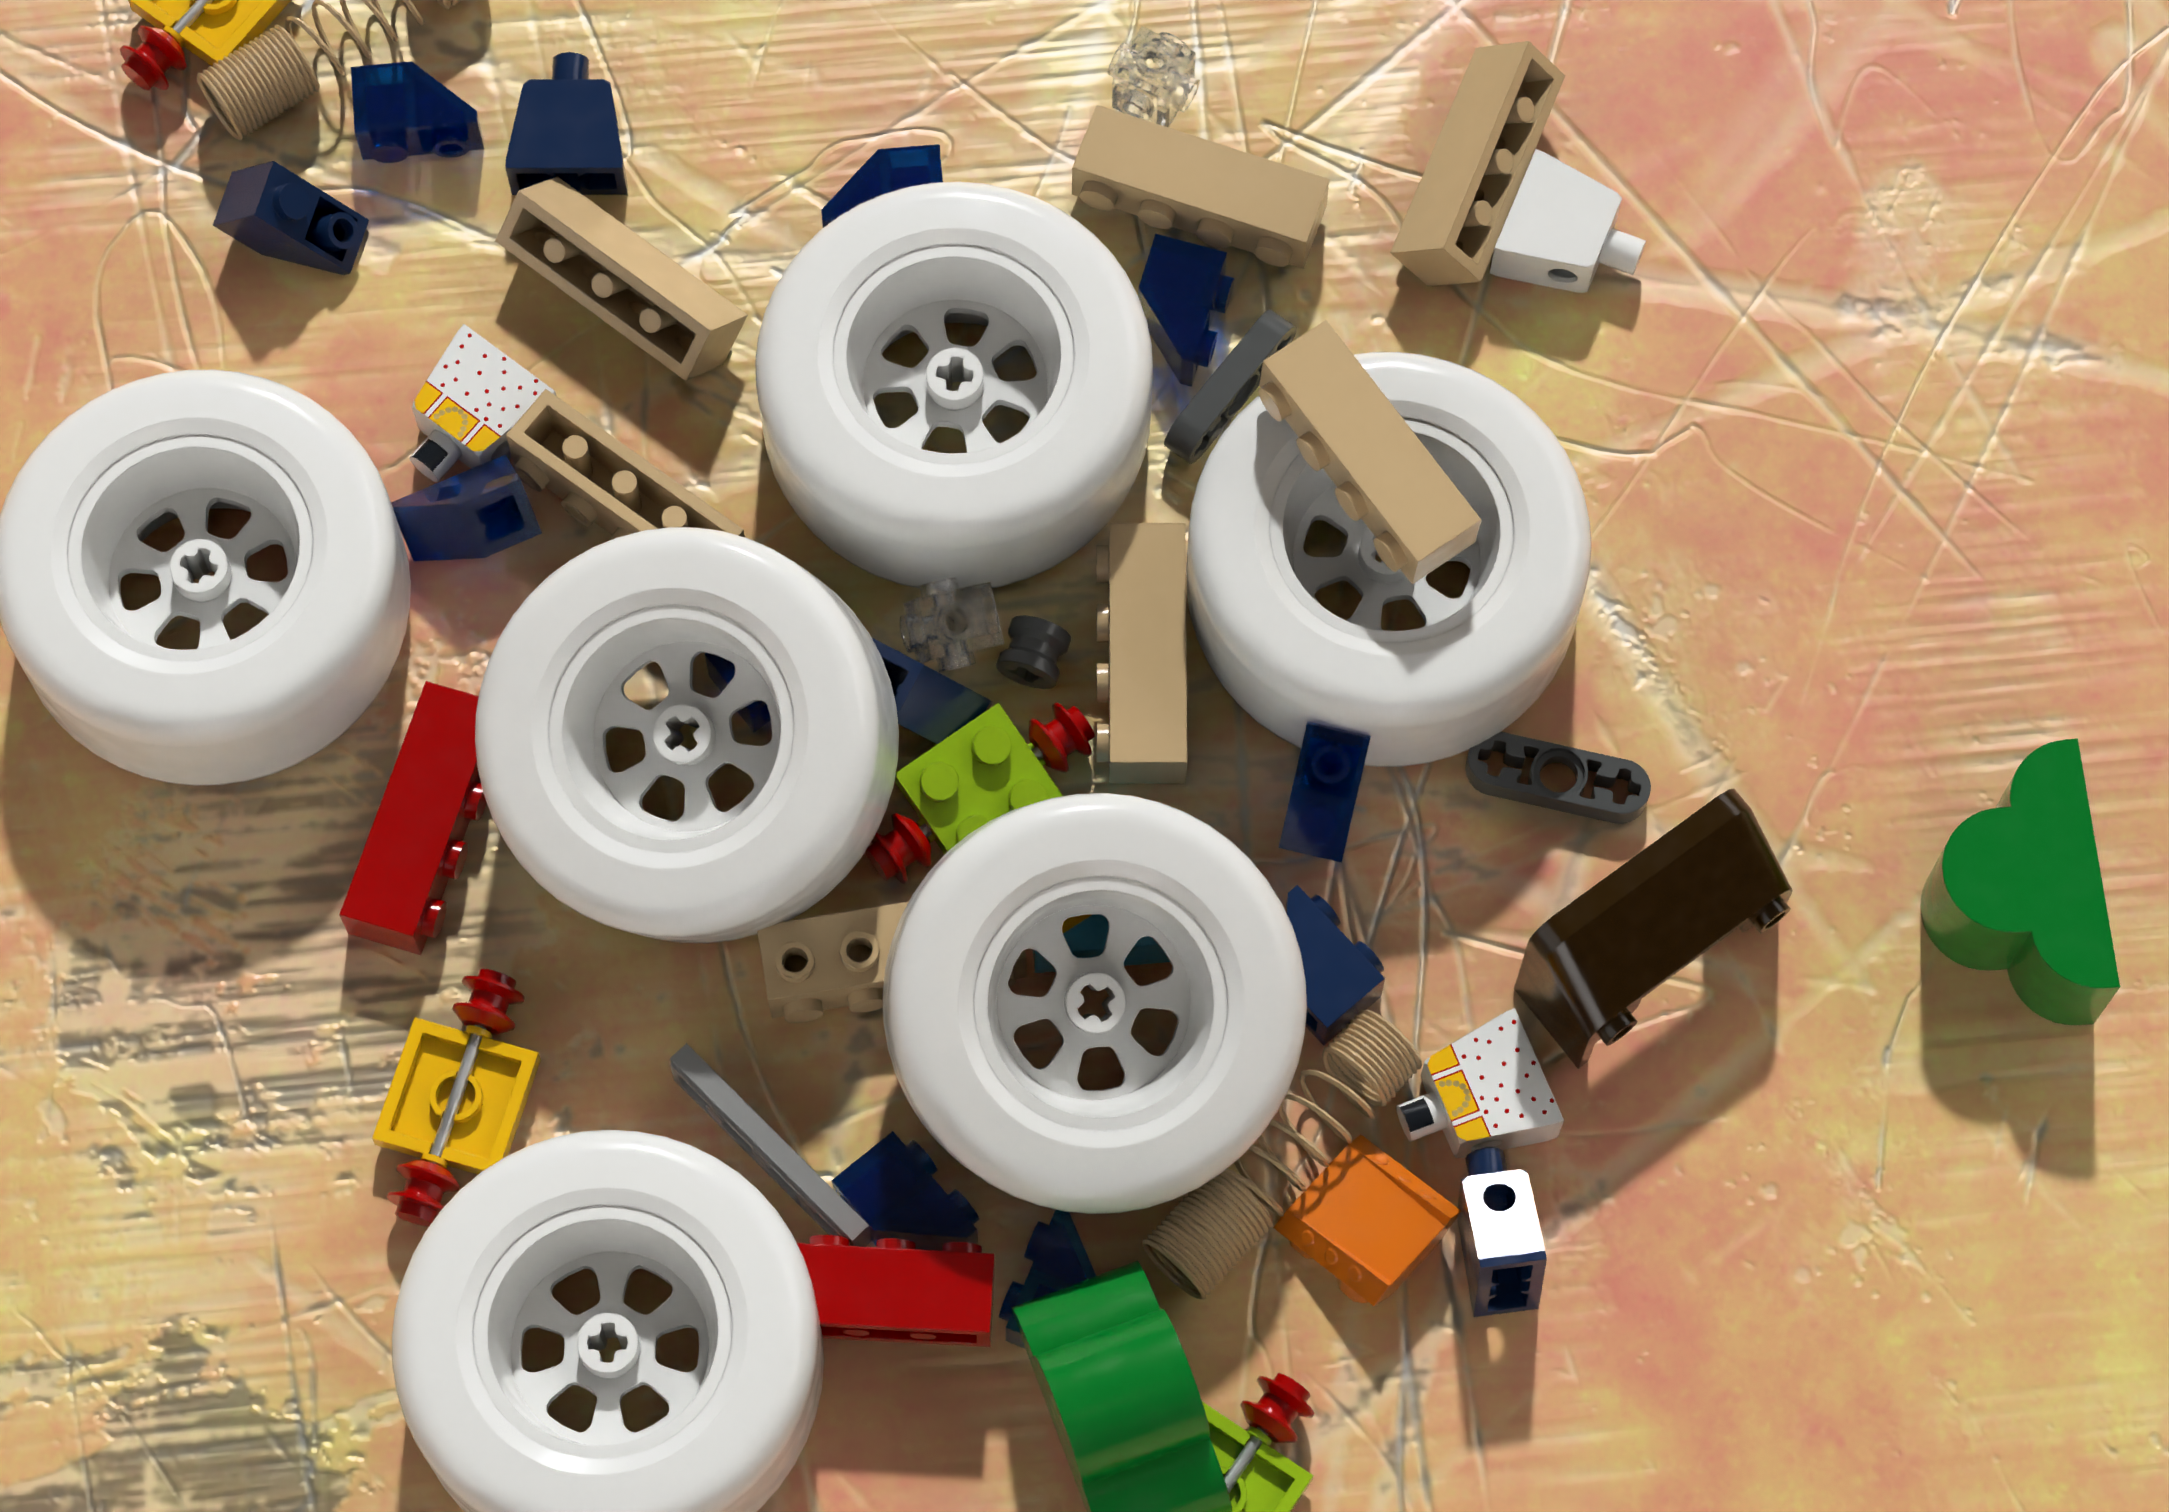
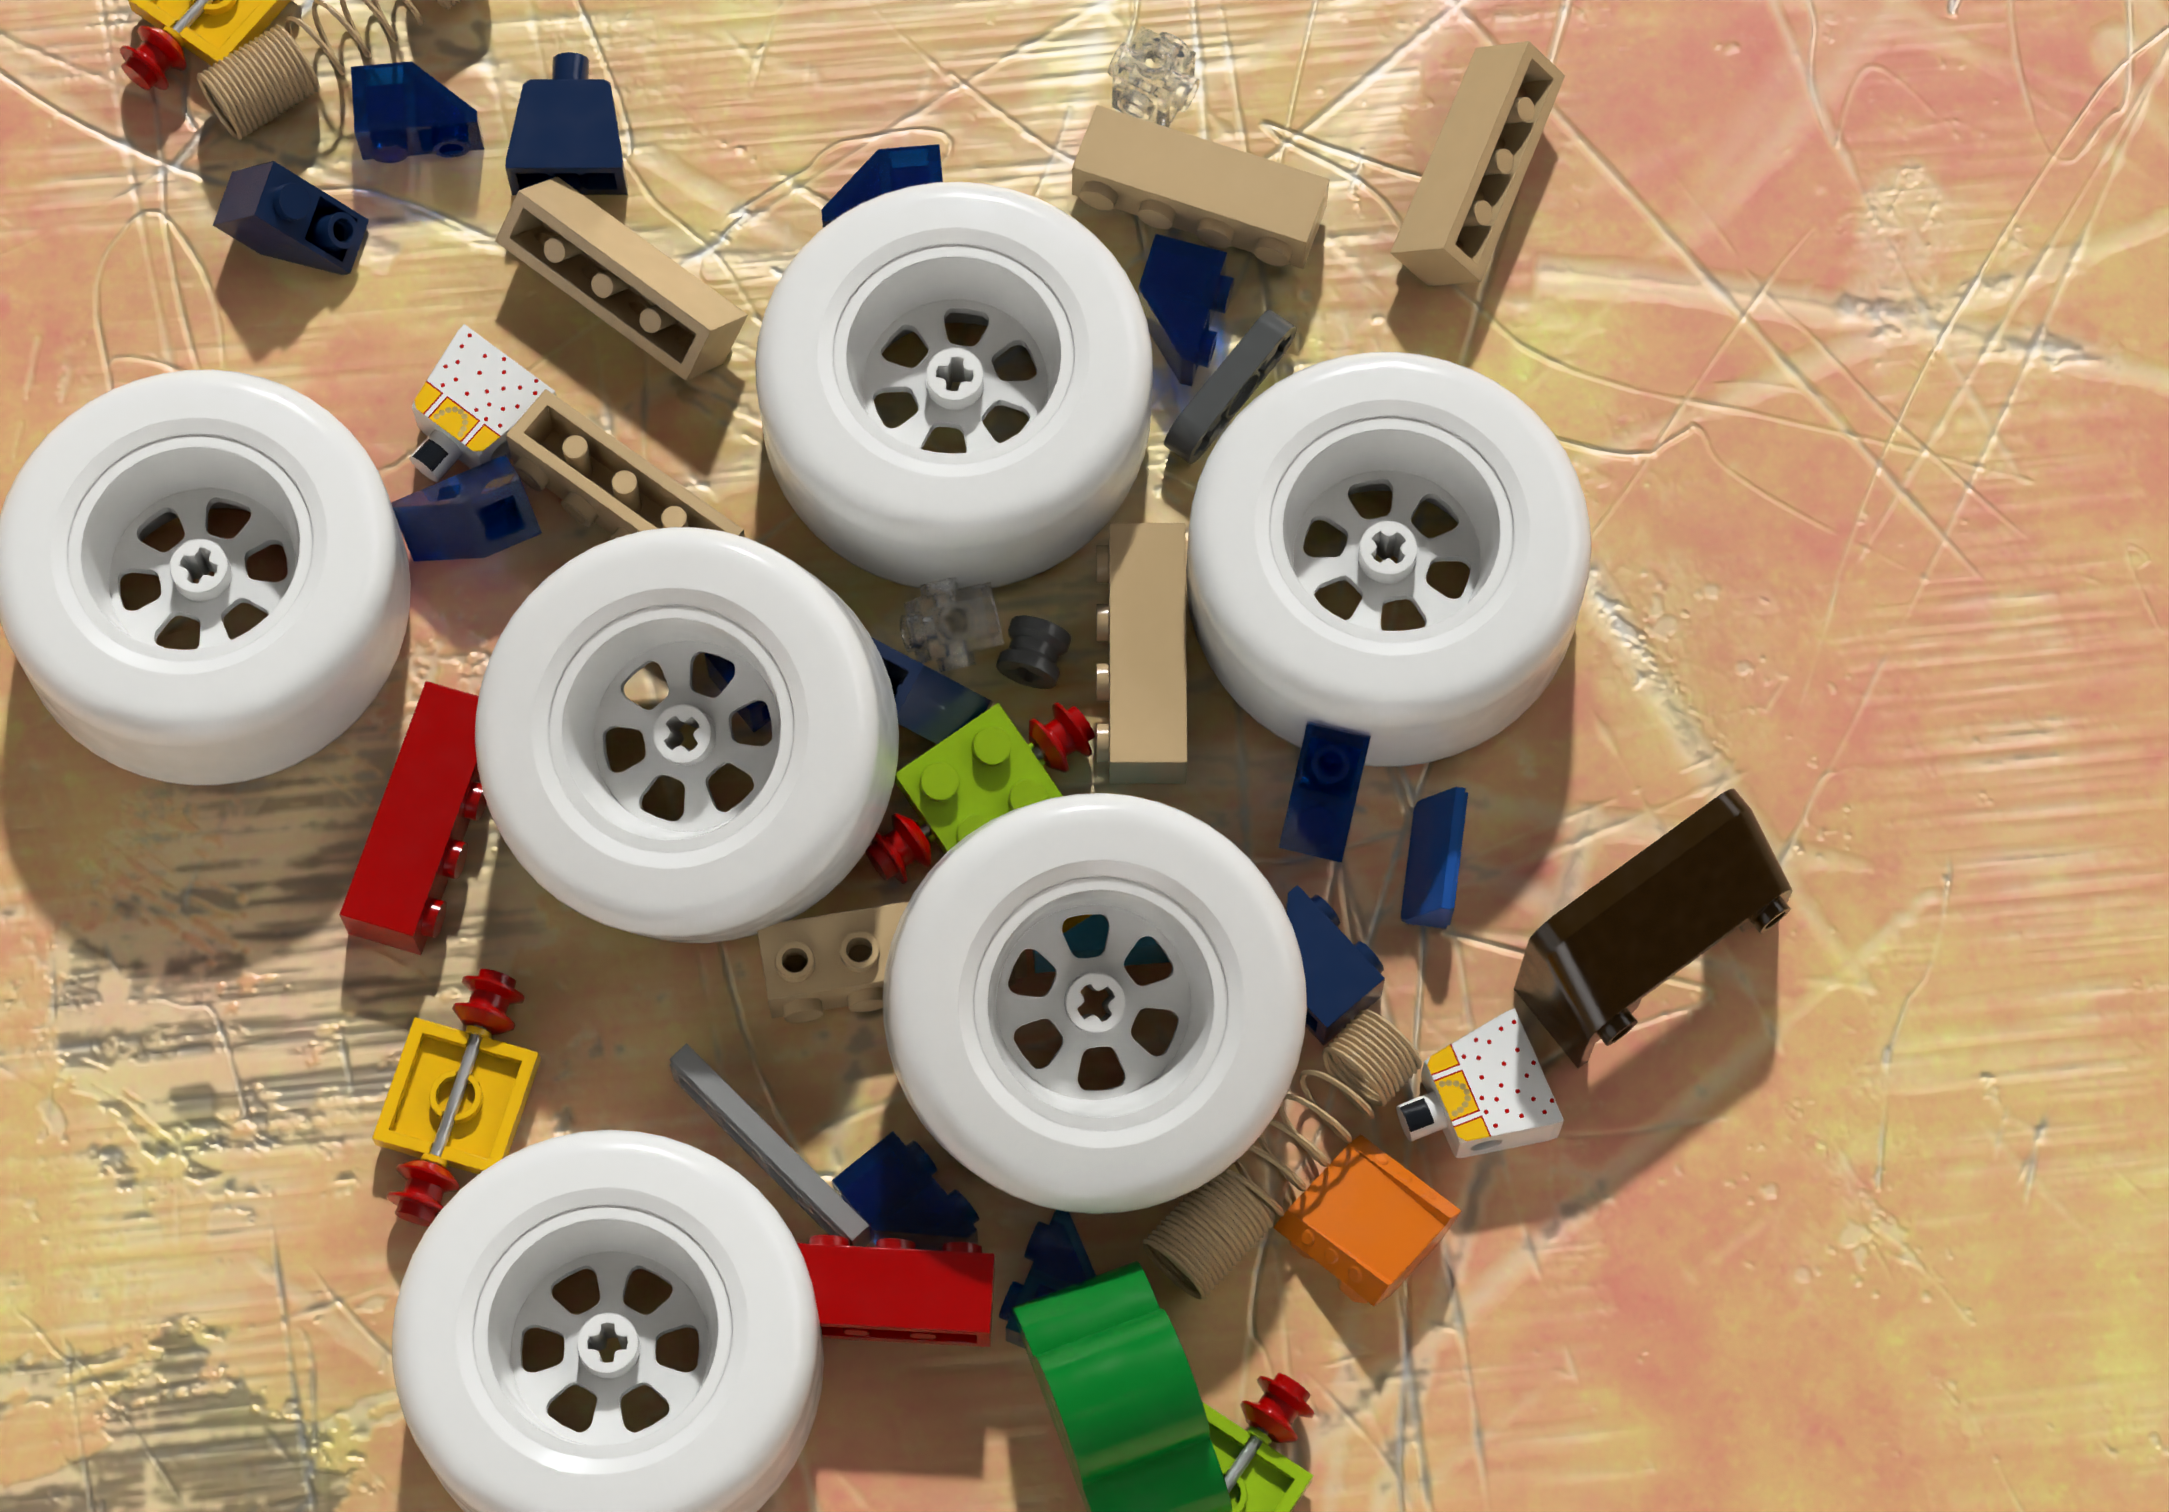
(1367, 453): tan brick -> none
(1434, 859): none -> blue slope
(1500, 1236): torso -> none
(1562, 229): white torso -> none
(1578, 760): dark grey beam -> none
(2028, 892): green brick -> none

